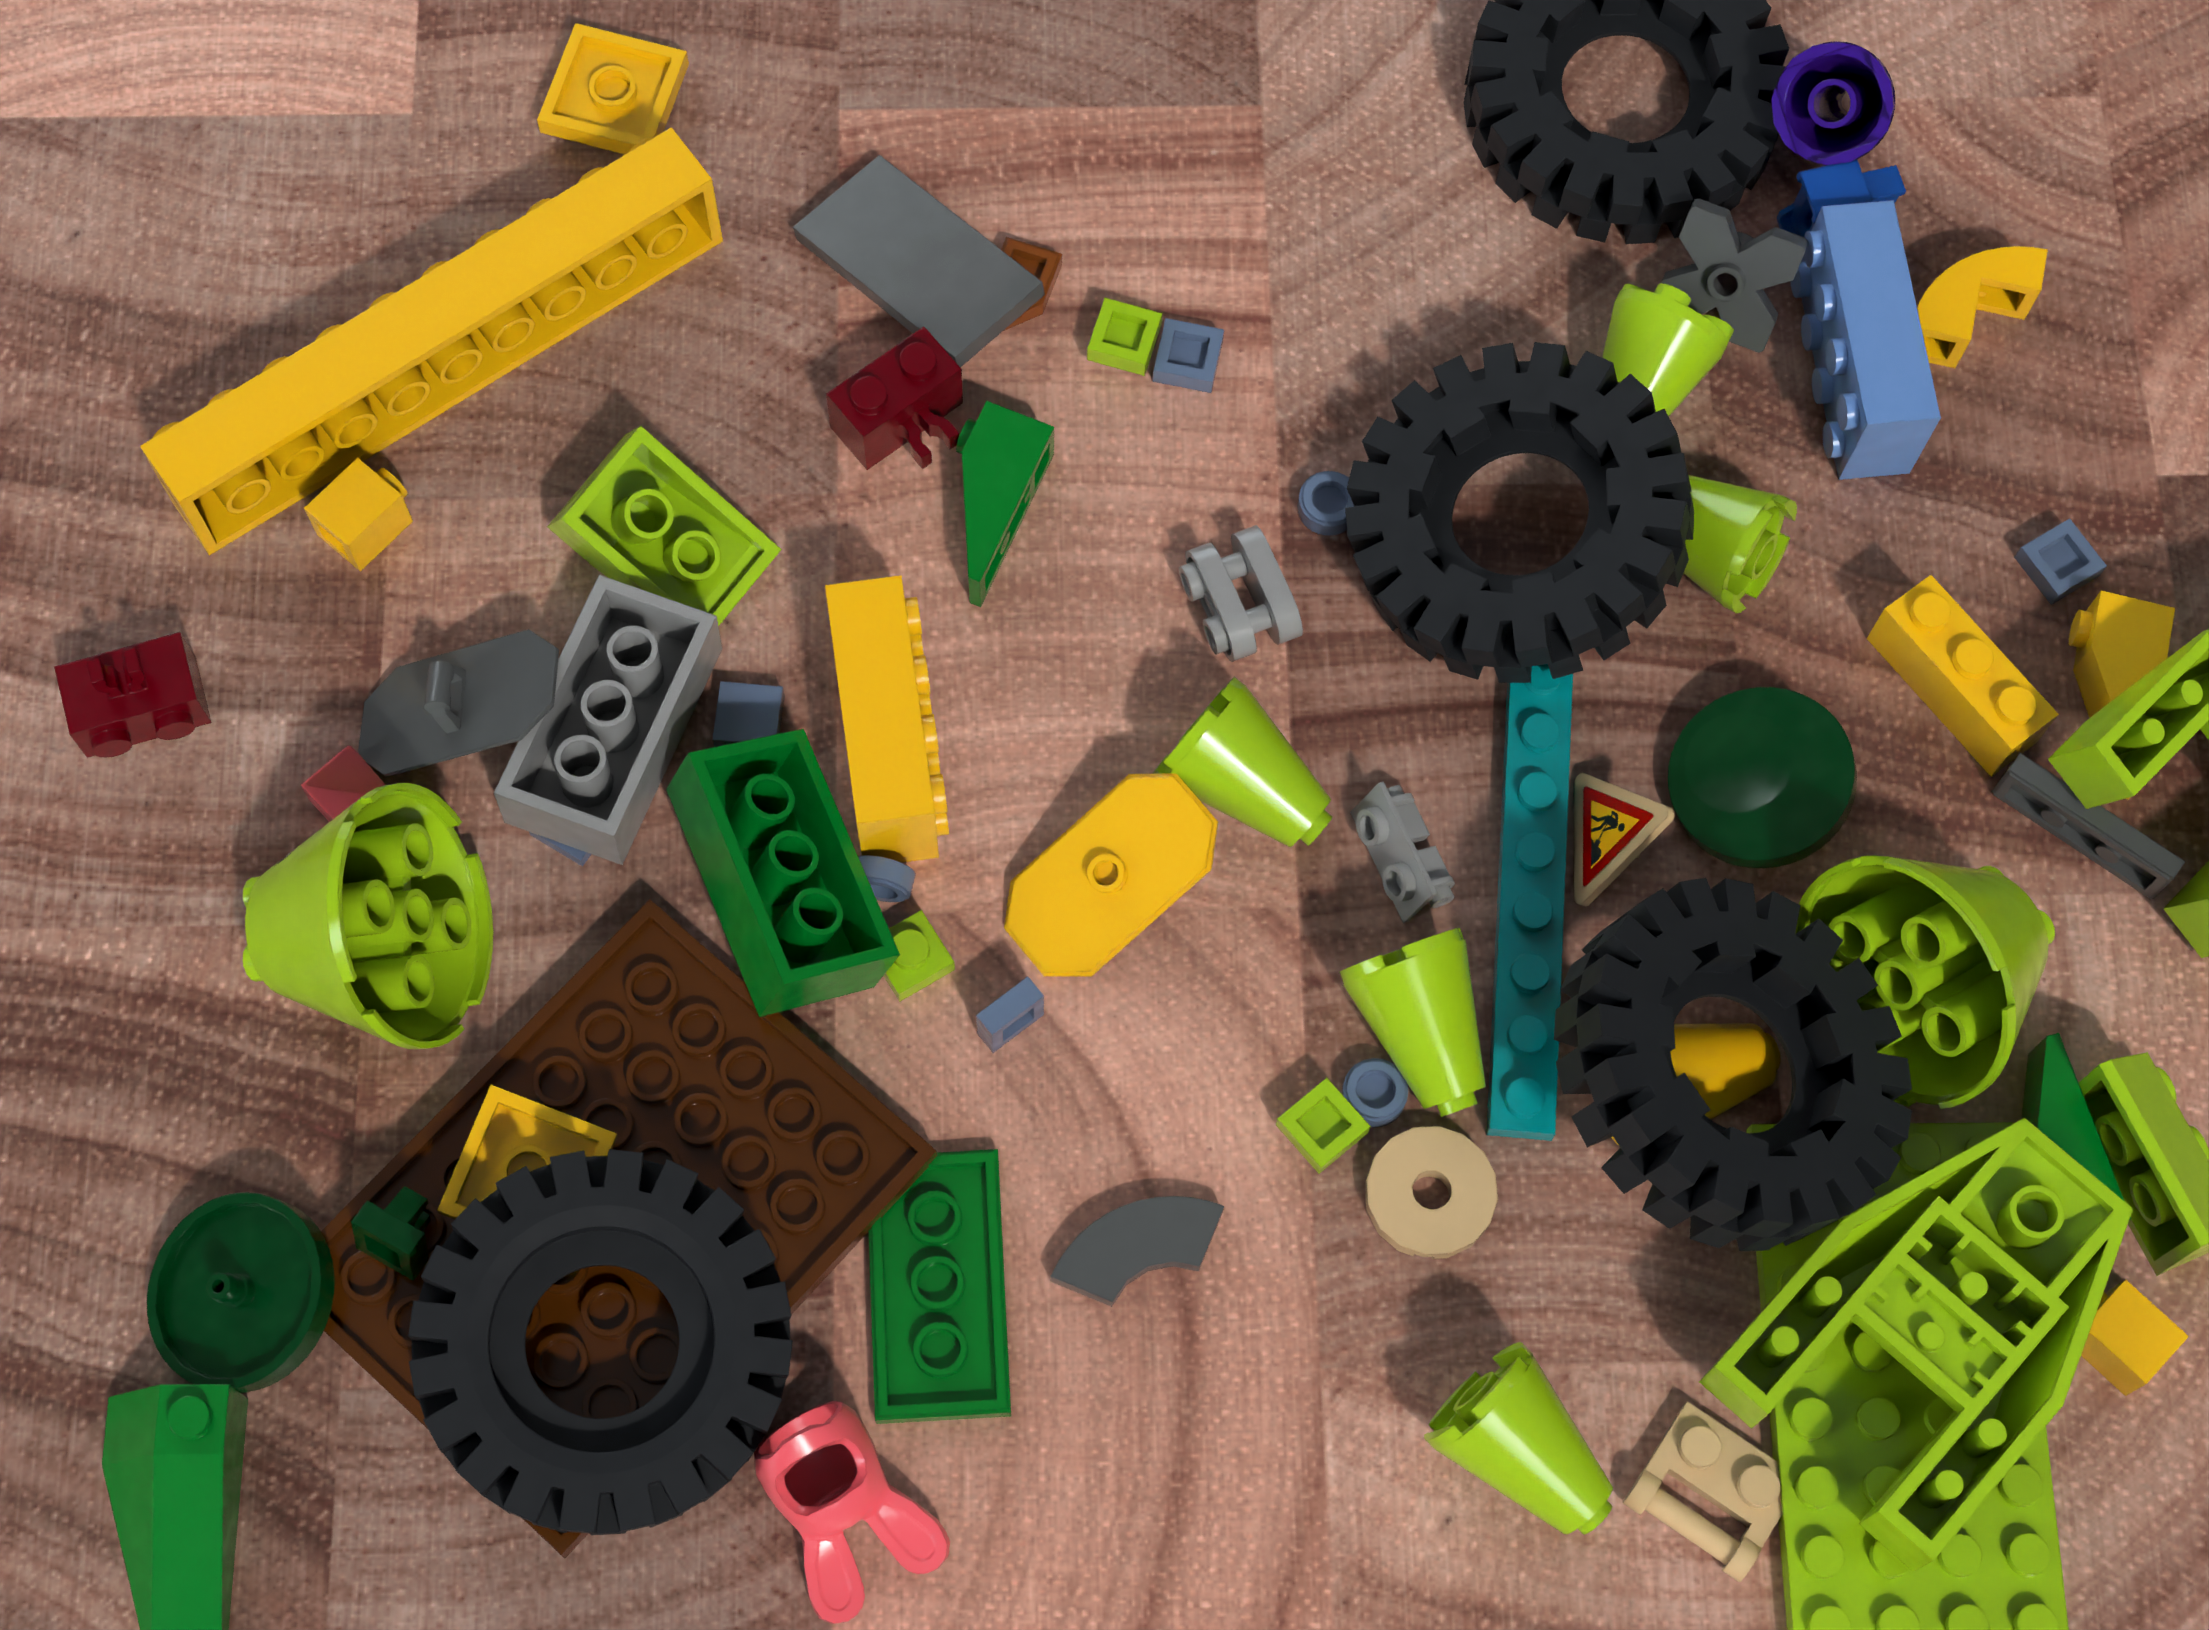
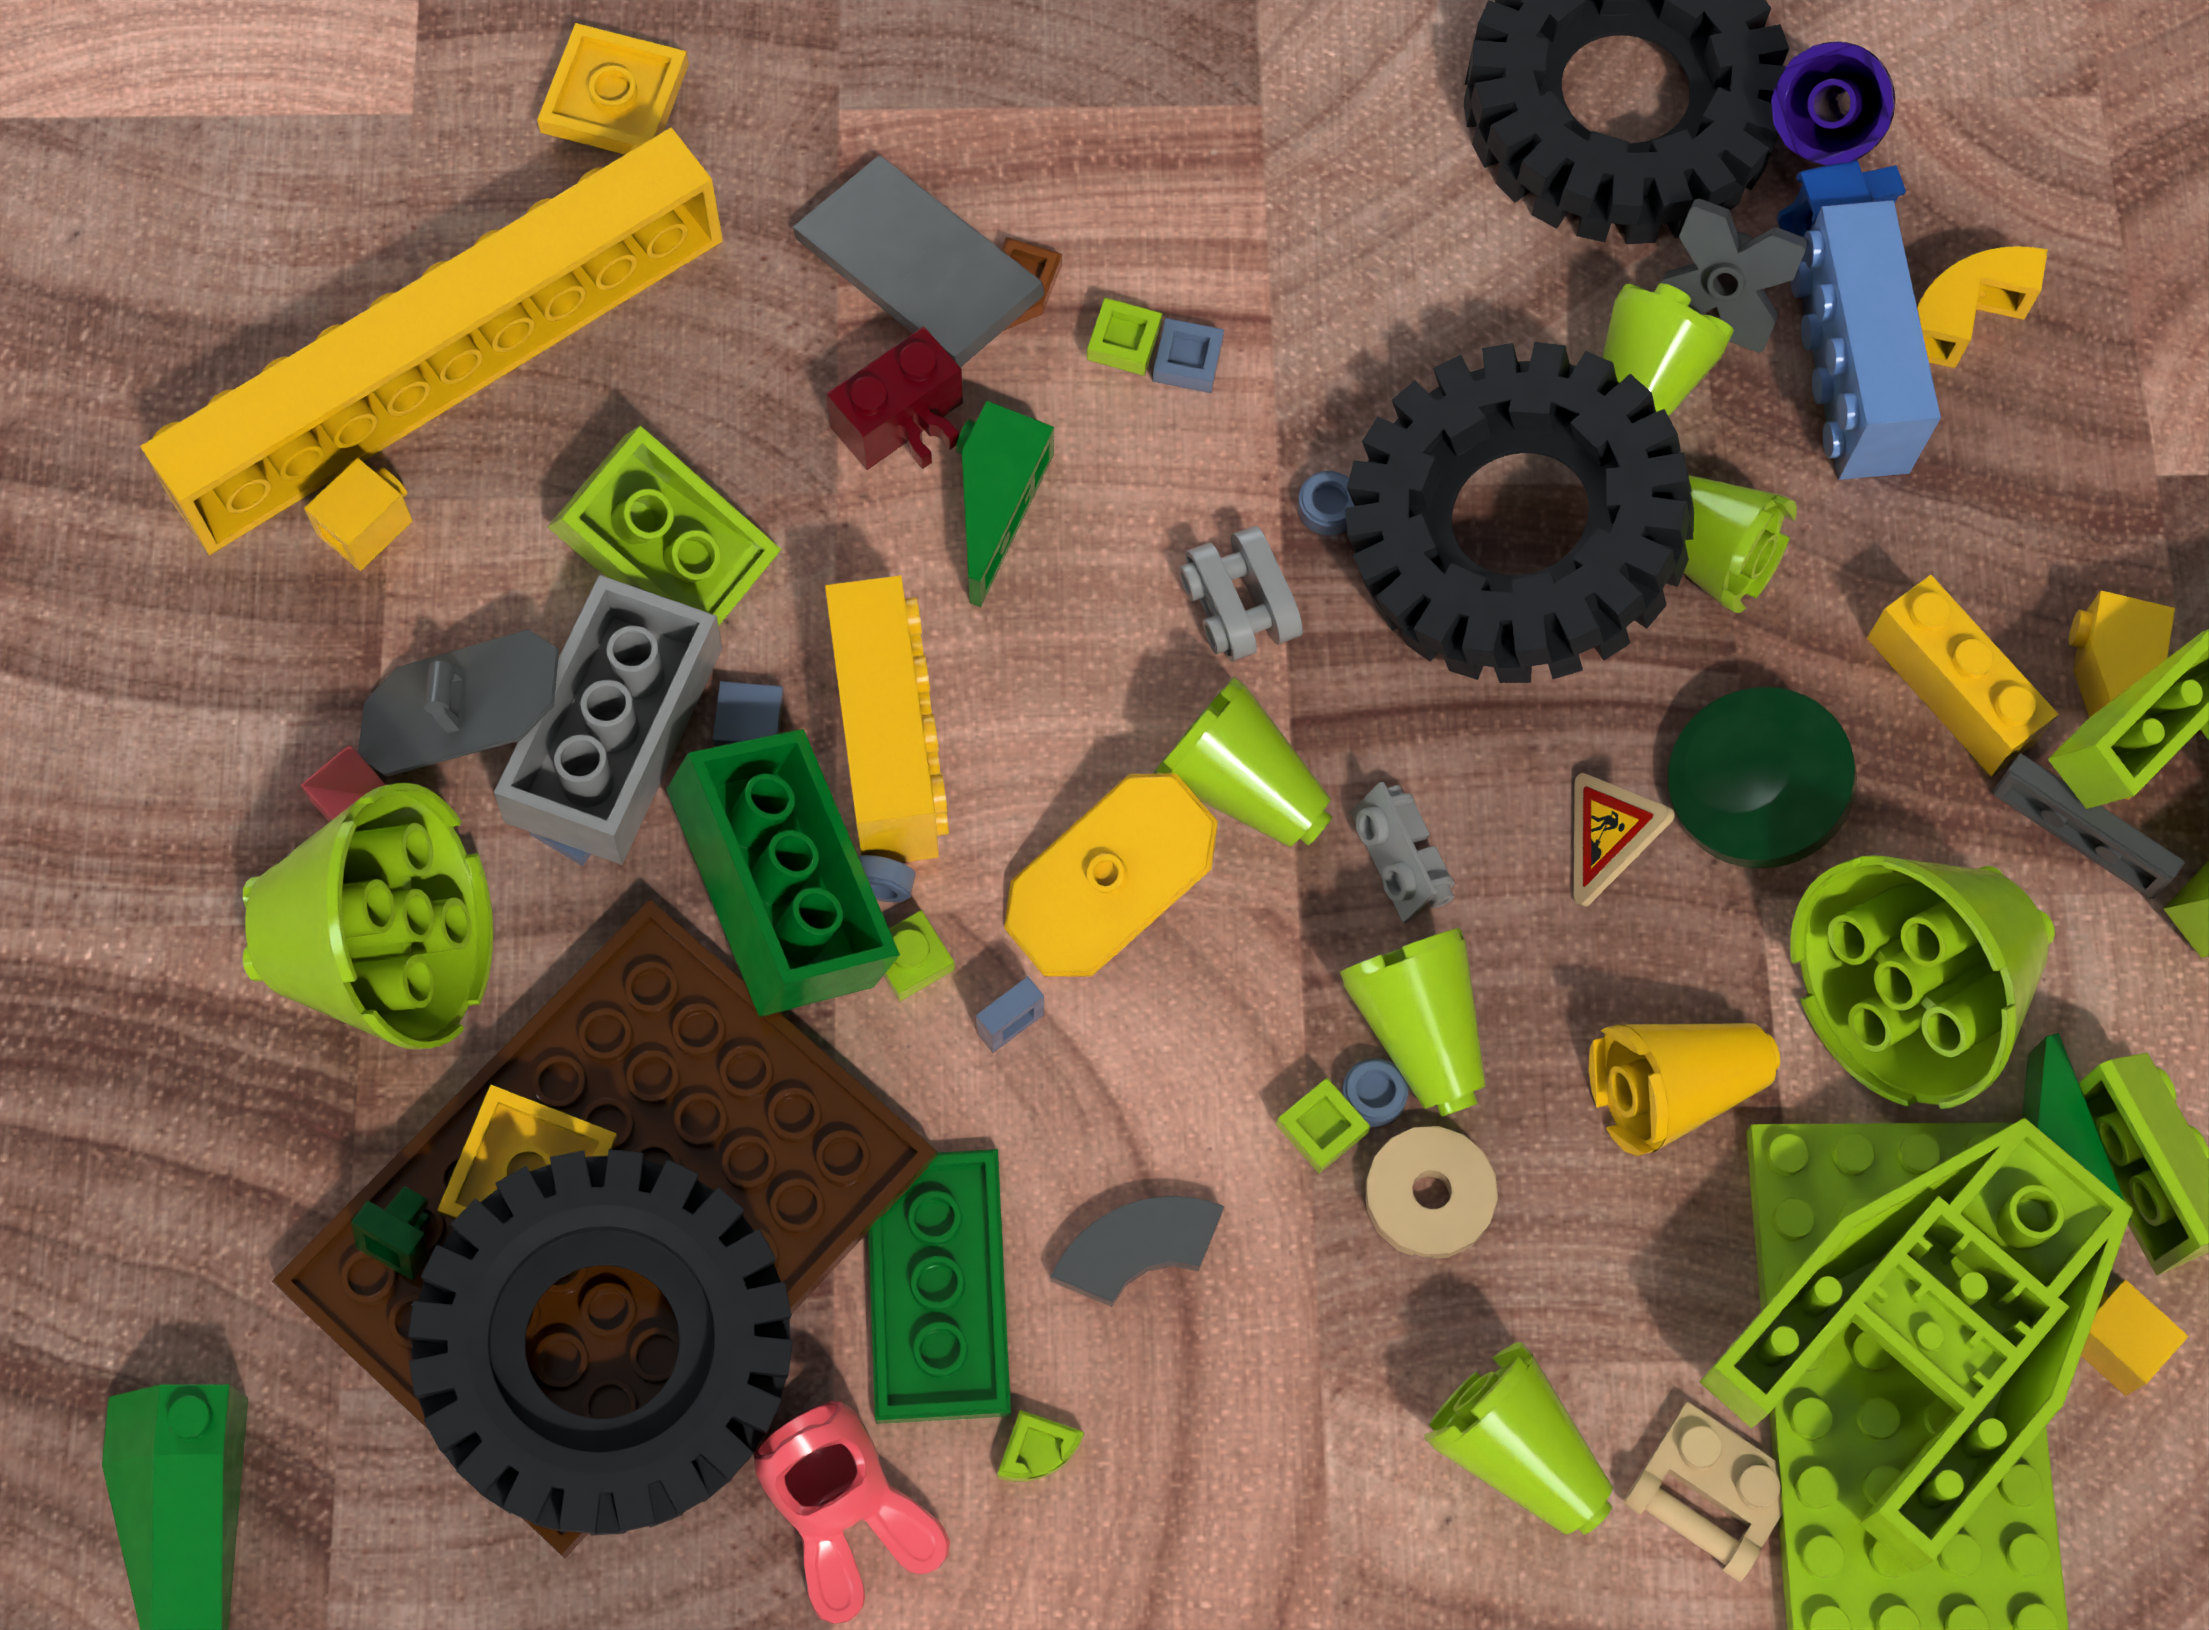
(133, 696): dark red brick -> none
(240, 1292): dark green piece -> none
(1037, 1448): none -> lime tile
(1530, 908): teal plate -> none
(1841, 1105): black tyre -> none
(2060, 561): sand blue tile -> none

